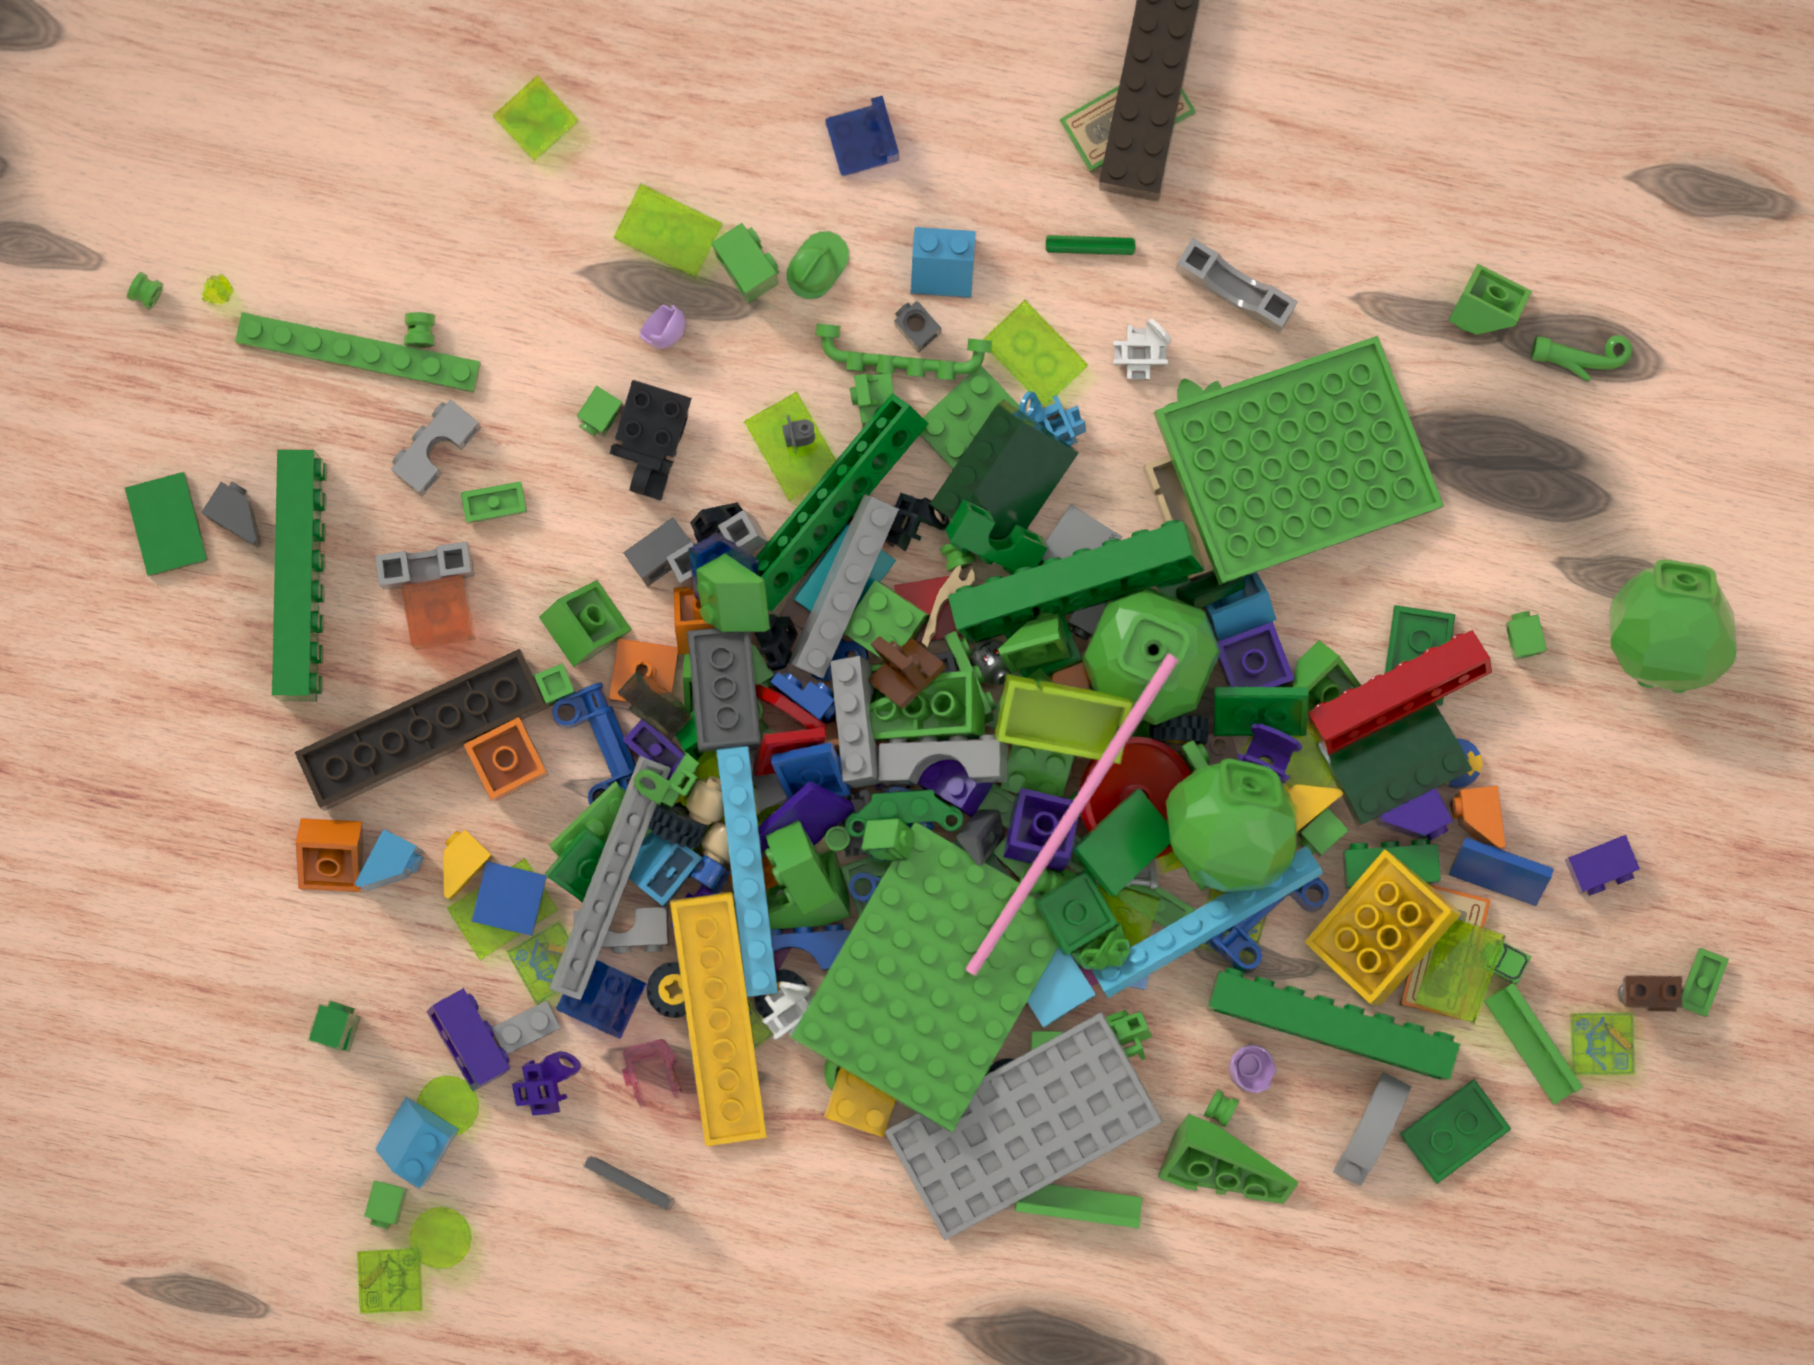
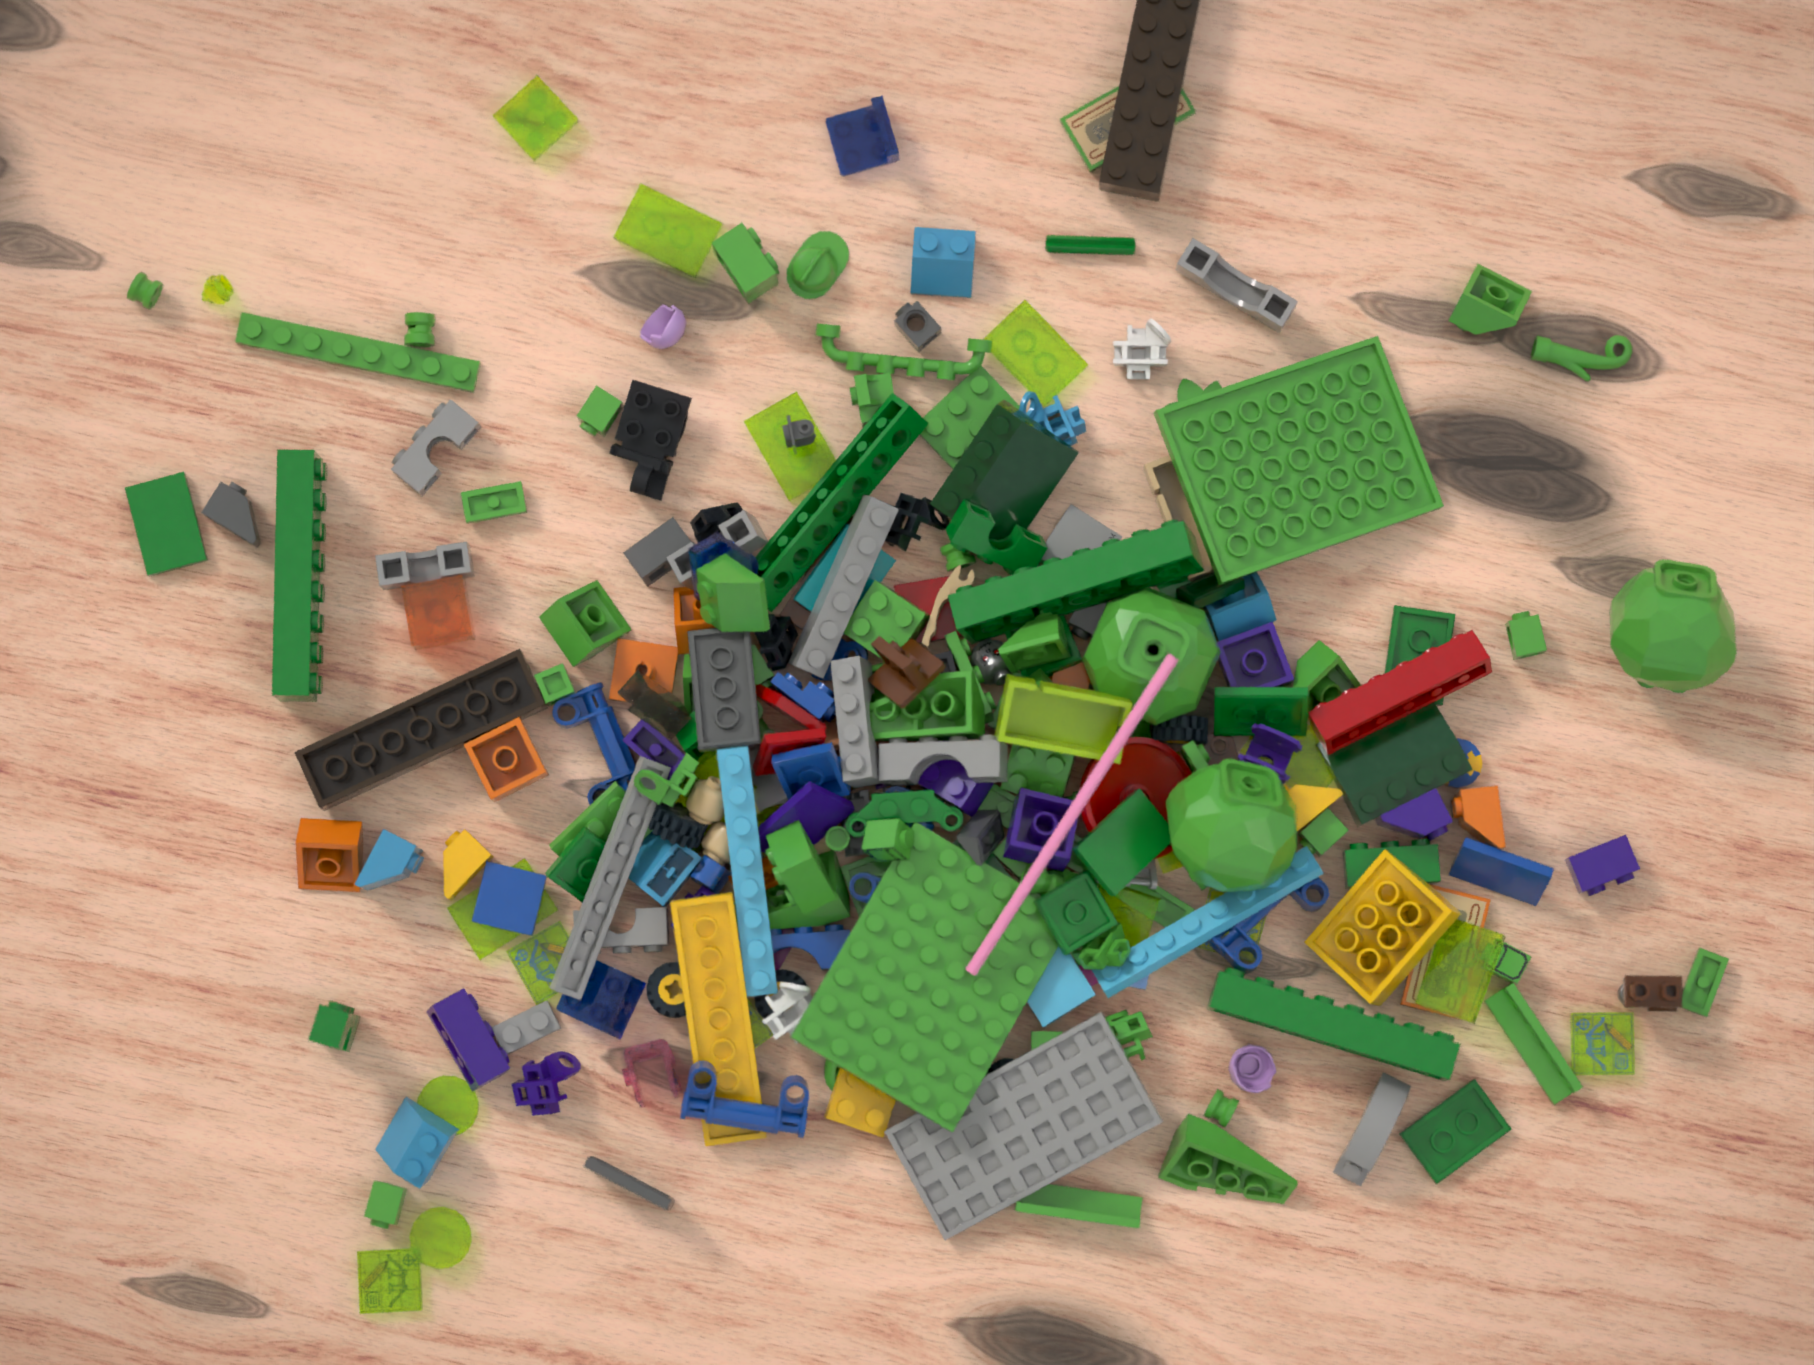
(787, 1117): none -> blue piece

